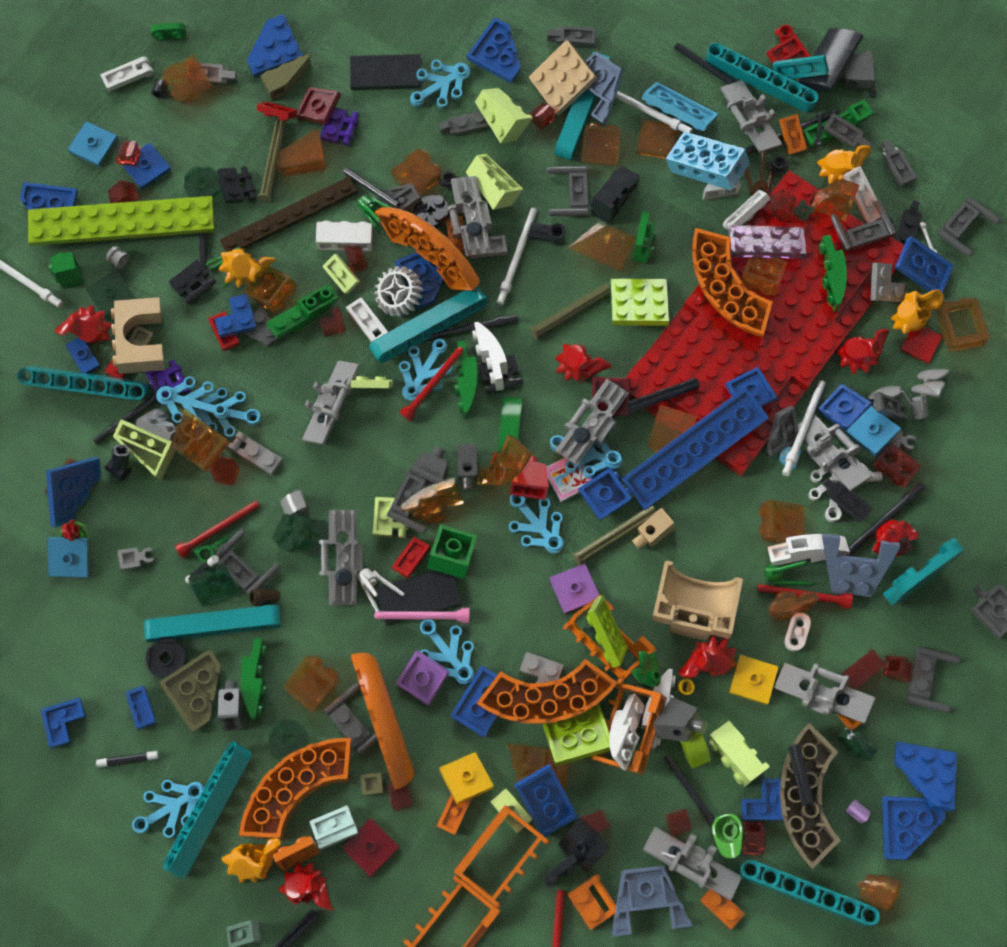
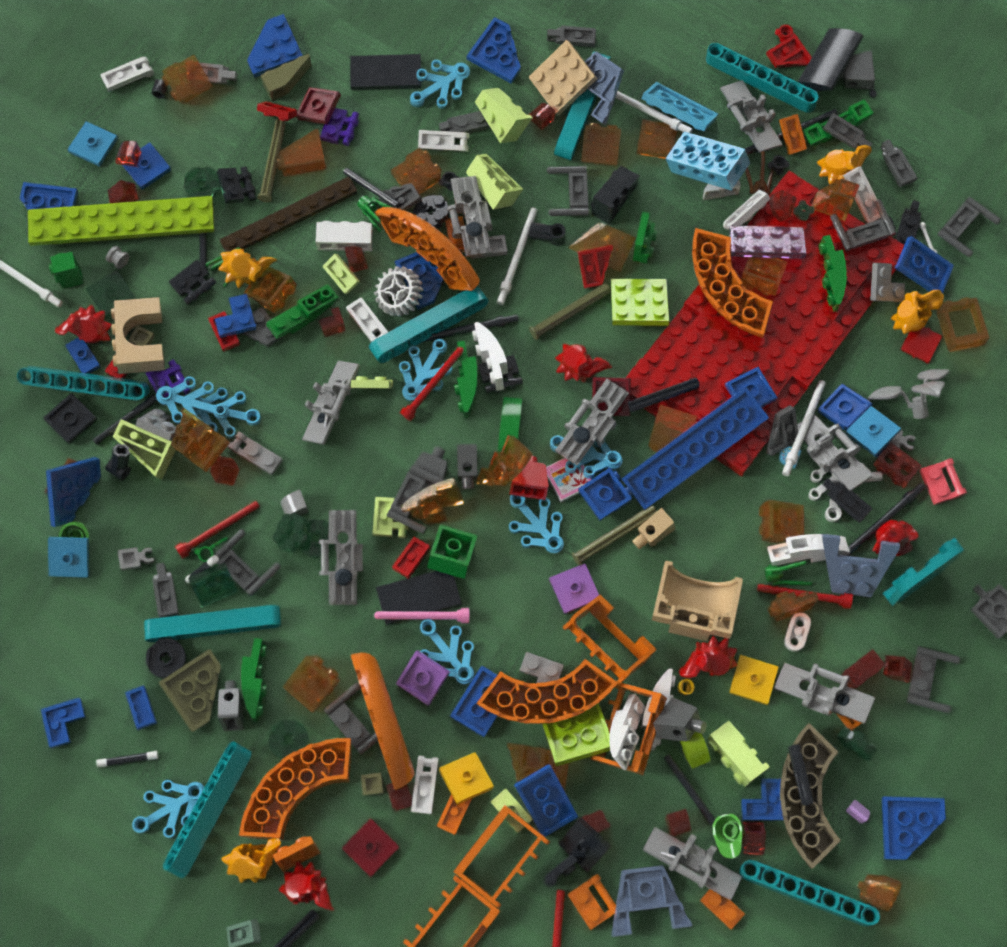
(70, 418): none -> black plate
(70, 530): red plate -> none
(165, 592): none -> dark grey hinge
(168, 31): green plate -> none
(262, 597): dark brown cone -> none
(333, 827): light aqua plate -> none
(368, 580): white plant -> none
(424, 786): none -> white plate
(443, 140): none -> white plate
(594, 264): none -> red wing
(607, 631): lime plate -> none
(649, 669): green plate -> none
(704, 64): black bar -> none
(802, 67): teal plate -> none
(817, 142): black hinge -> none
(862, 352): red head -> none
(889, 407): dark grey hinge -> none
(929, 772): blue plate -> none
(937, 484): none -> coral plate

